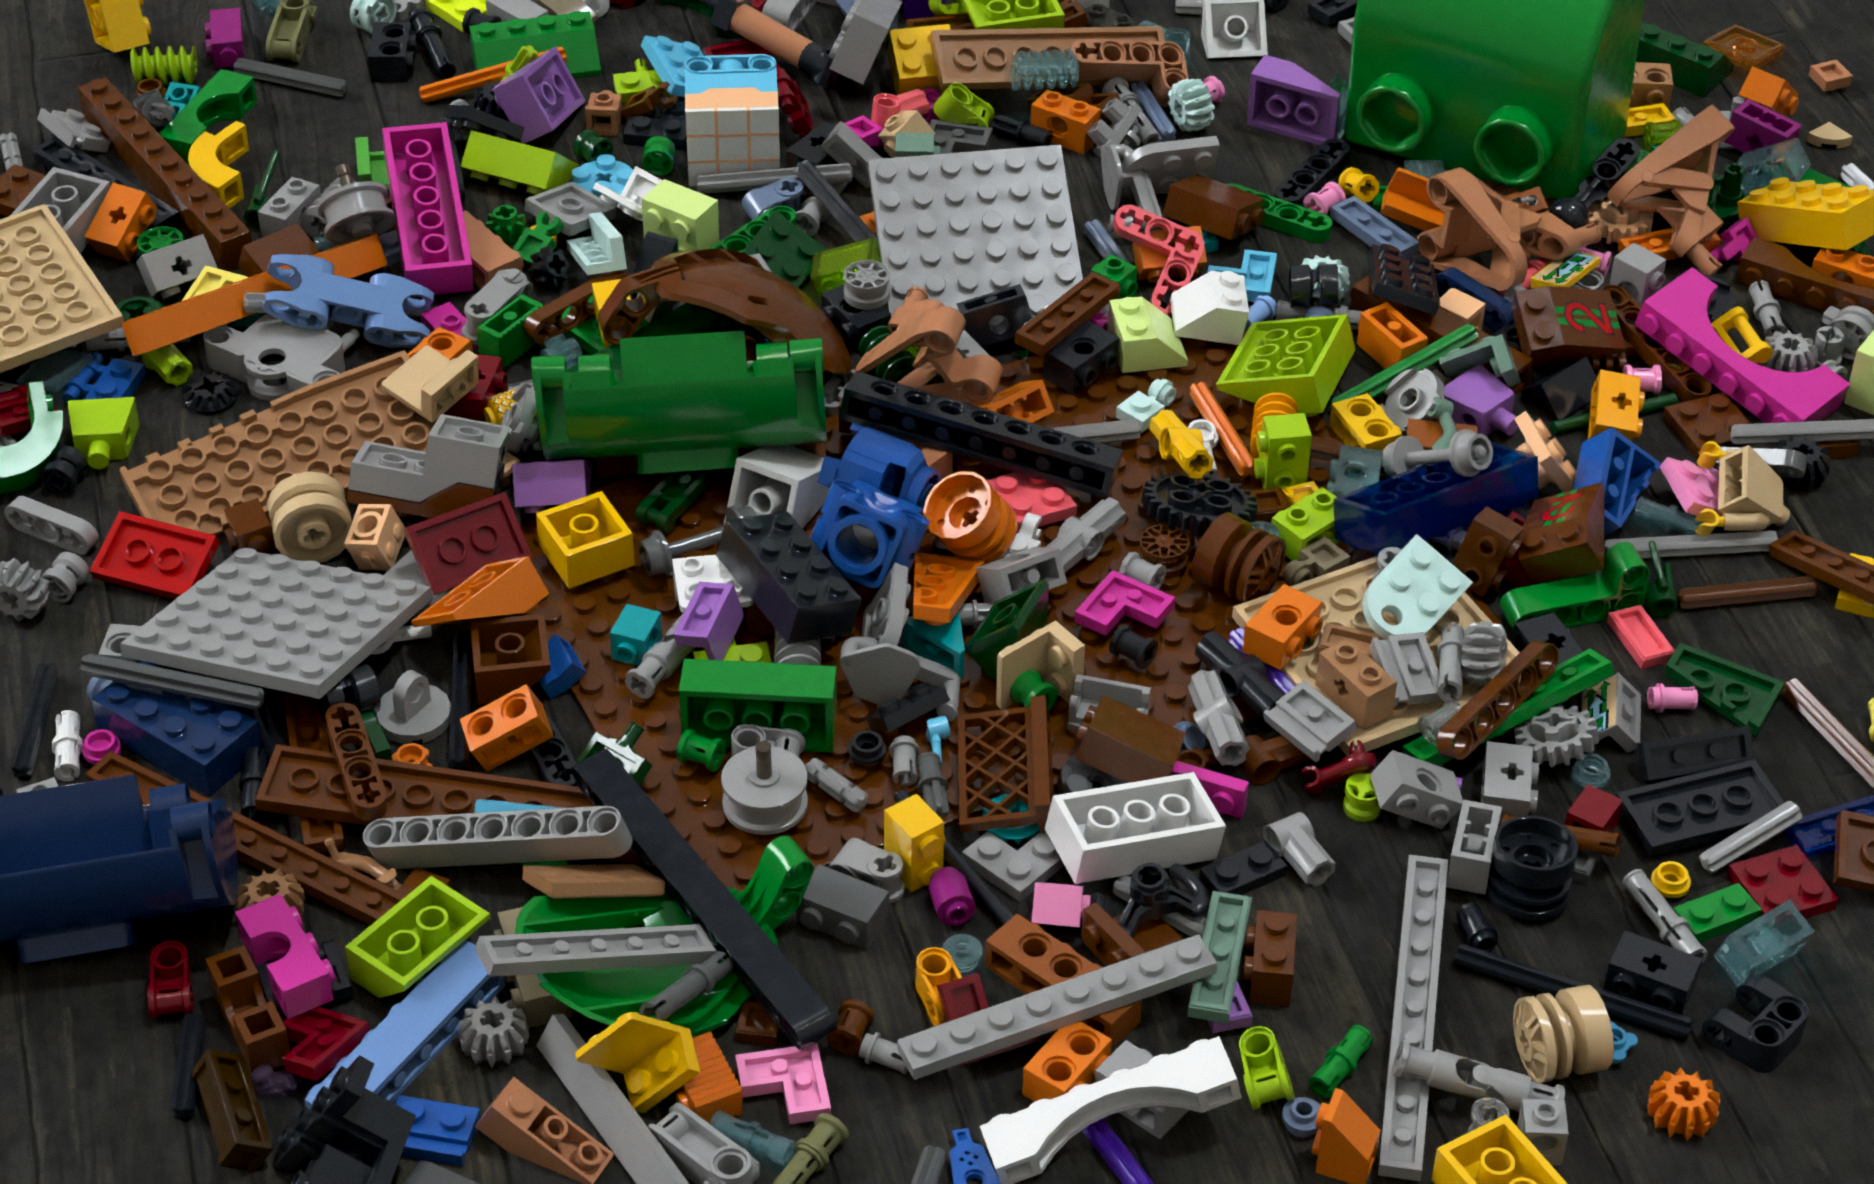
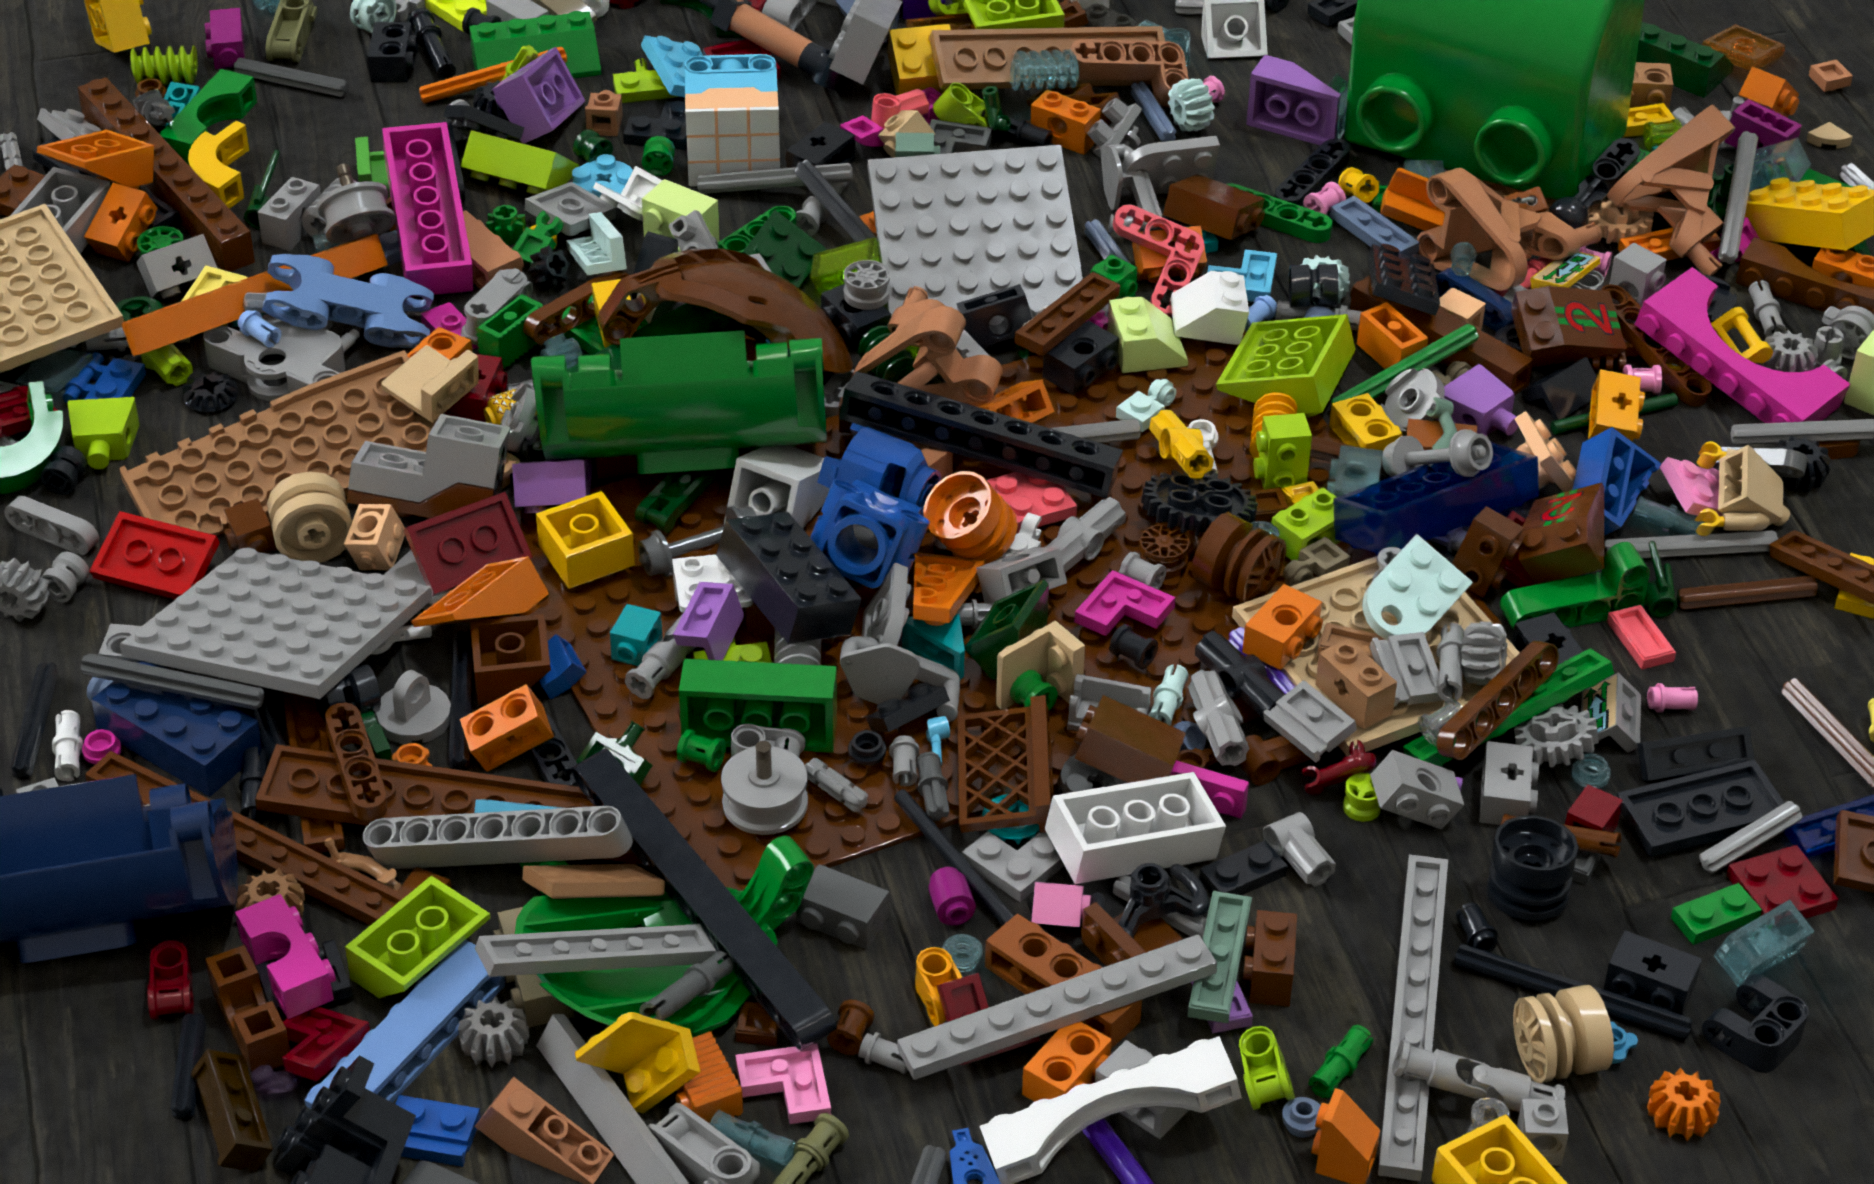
(106, 156): none -> orange slope
(252, 324): none -> light blue pin
(257, 254): reddish brown brick -> none
(643, 102): reddish brown plate -> none
(692, 232): none -> light grey hips
(772, 195): sand blue piece -> none
(794, 103): dark red plate -> none
(849, 148): light grey panel -> none
(871, 866): light grey piece -> none
(918, 838): yellow brick -> none
(996, 120): none -> dark green arm
(1146, 132): light grey pin -> none
(1169, 694): none -> light aqua pin
(1227, 435): orange axle -> none
(1463, 257): none -> clear light blue pin
(1473, 847): light grey brick -> none
(1489, 349): sand green bracket -> none
(1643, 889): light grey pin -> none
(1671, 879): yellow plate -> none
(1704, 421): reddish brown plate -> none
(1725, 686): dark green wing -> none
(1738, 197): none -> light grey axle

